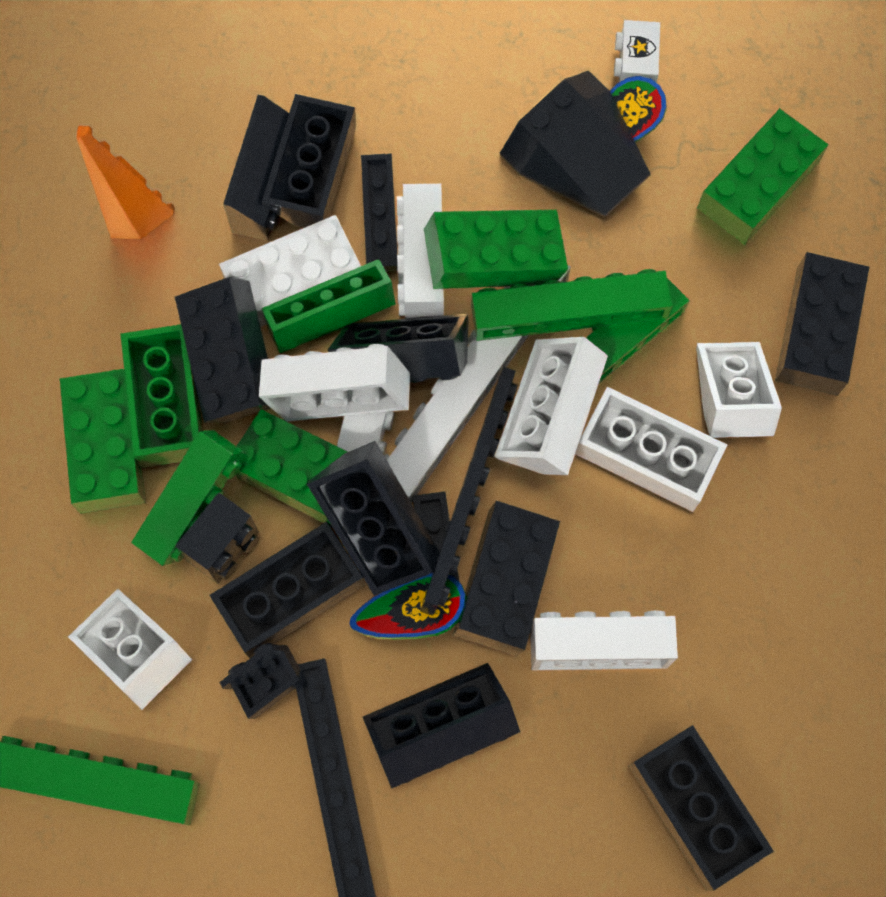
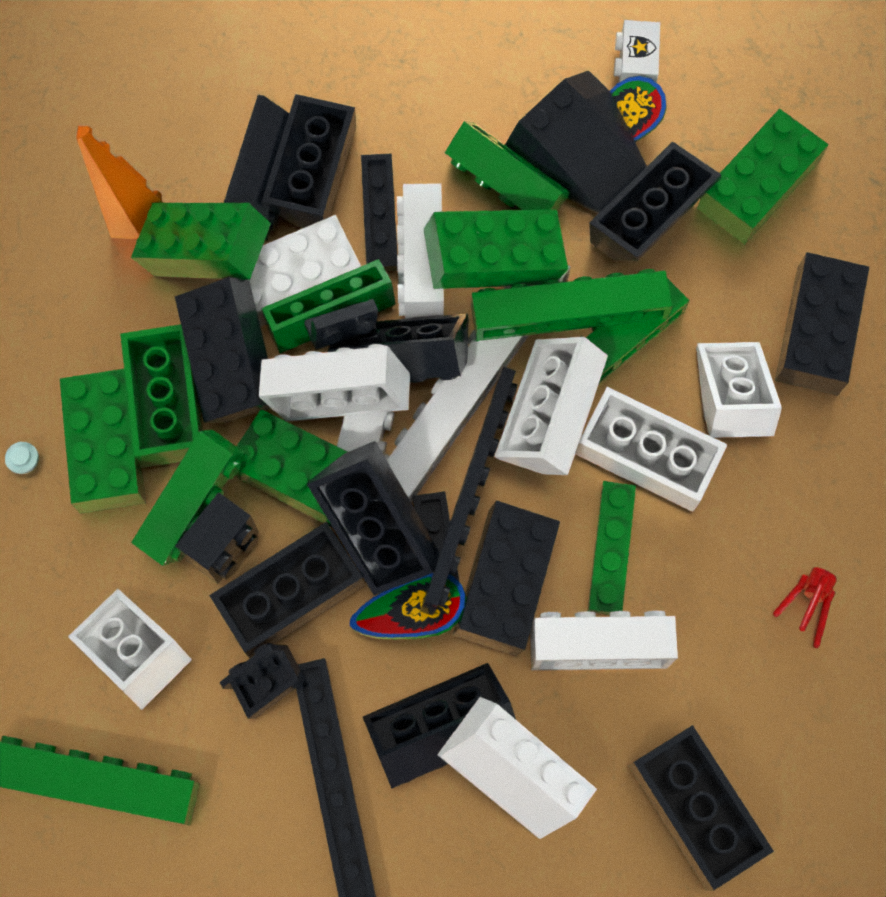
(21, 457): none -> light aqua plate
(201, 240): none -> green brick
(342, 324): none -> black bracket
(503, 170): none -> green brick
(516, 769): none -> white slope
(611, 548): none -> green plate
(651, 204): none -> black slope
(818, 589): none -> red plant

